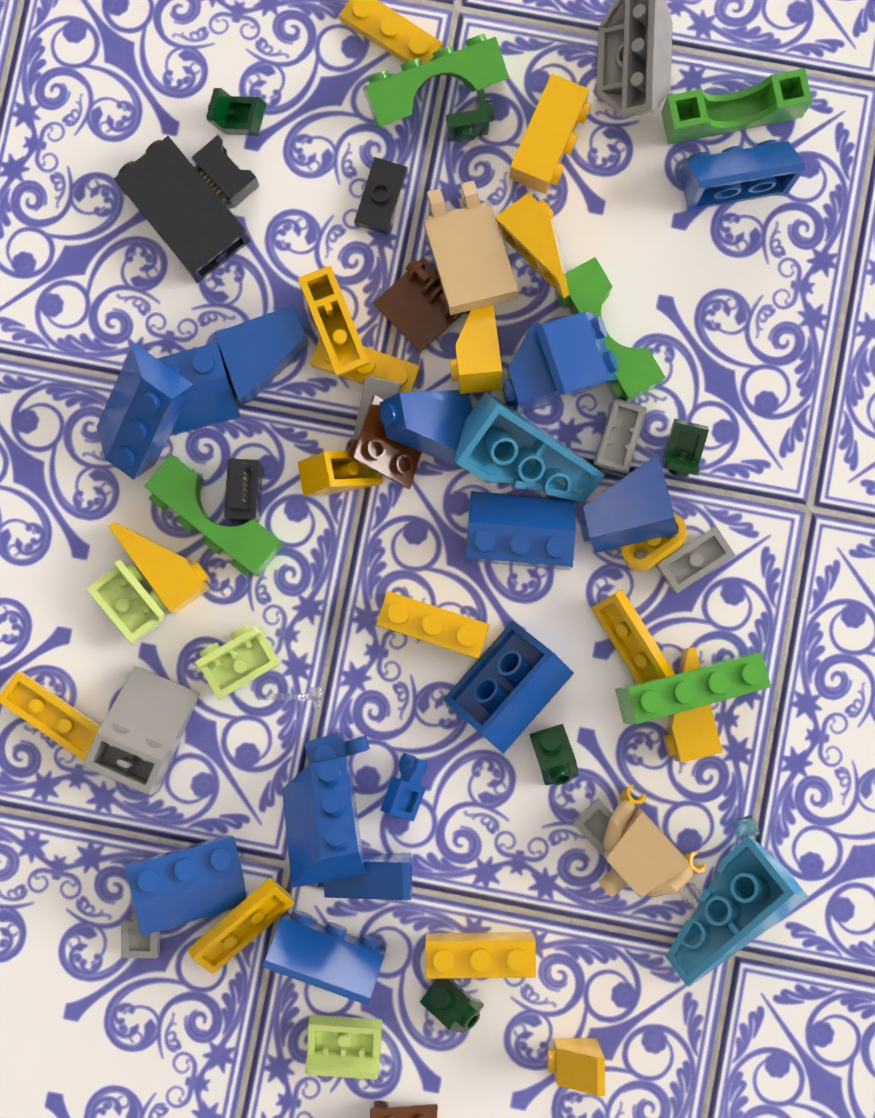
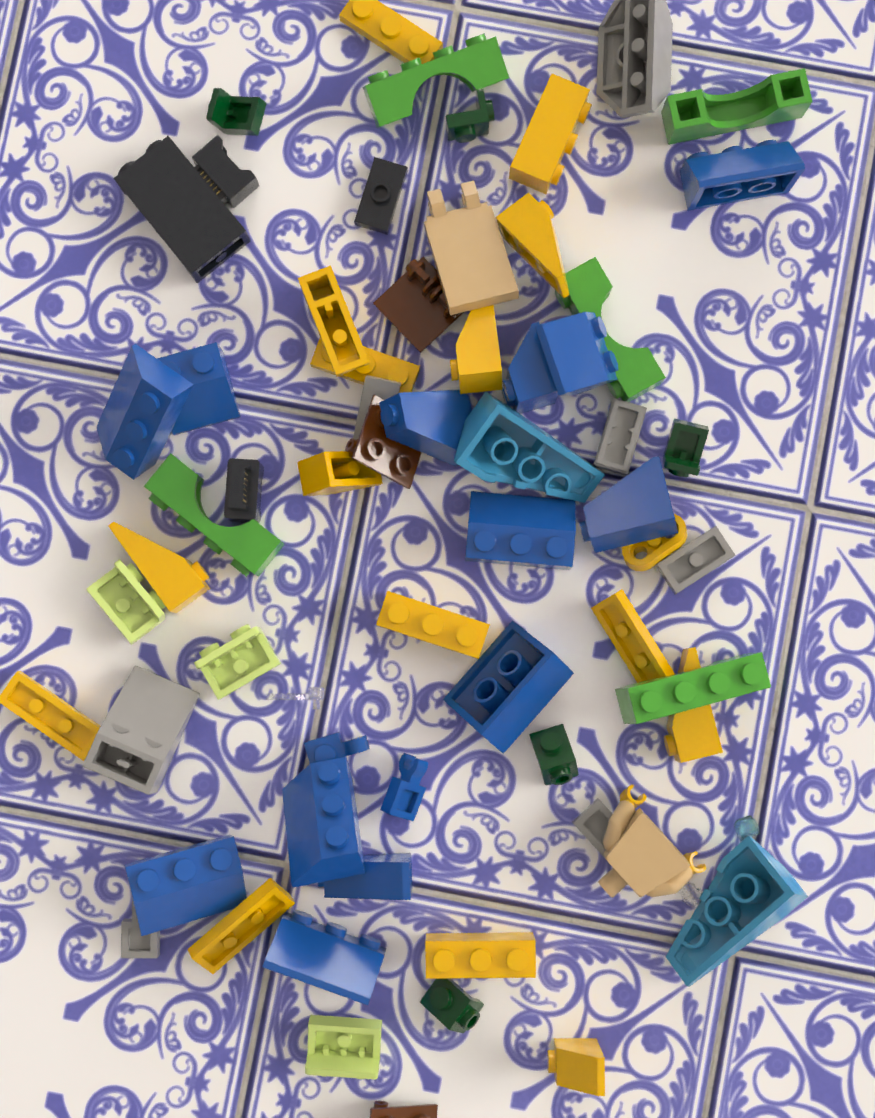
(262, 349): blue slope -> none

